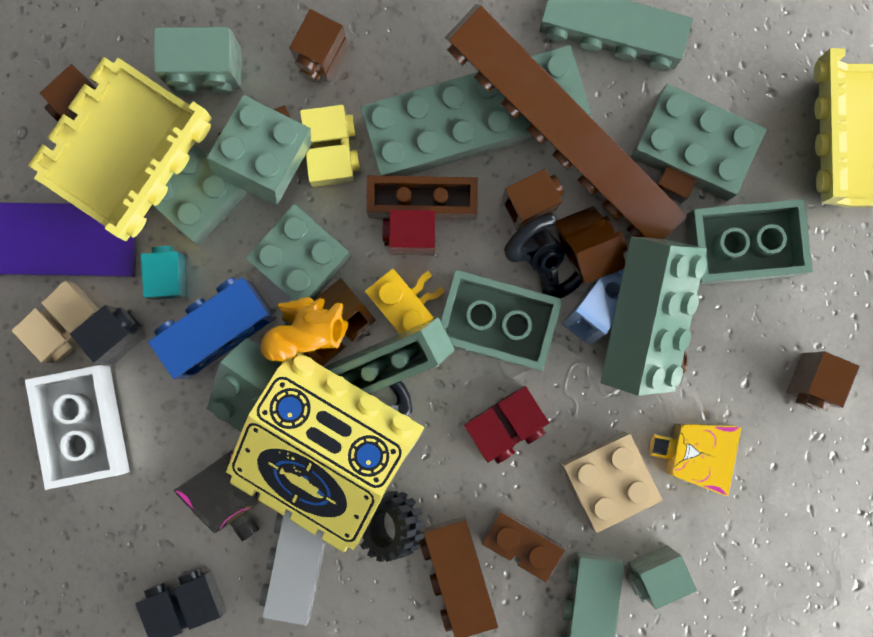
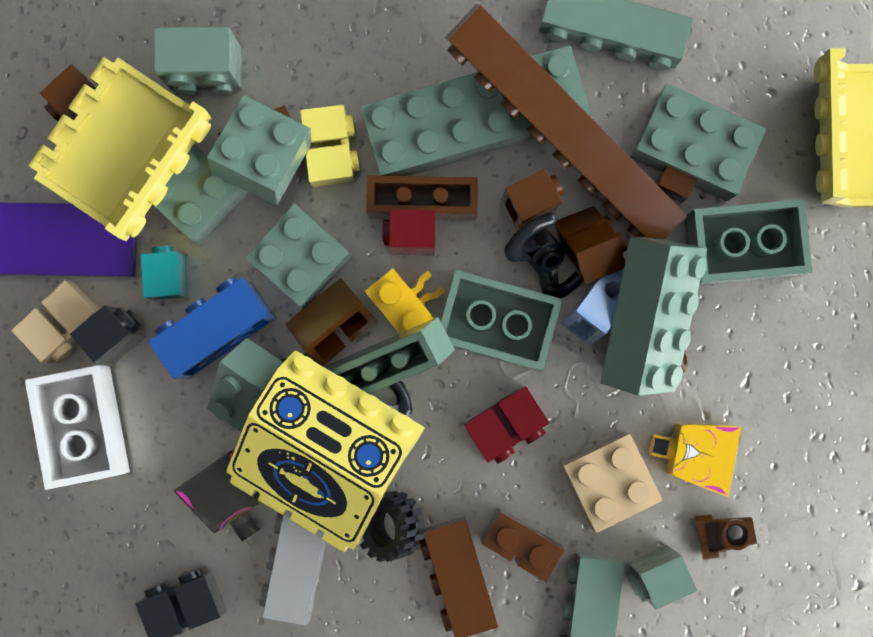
(310, 329): light orange animal -> none
(318, 47): reddish brown piece -> none
(715, 537): none -> reddish brown plate
(822, 380): reddish brown piece -> none

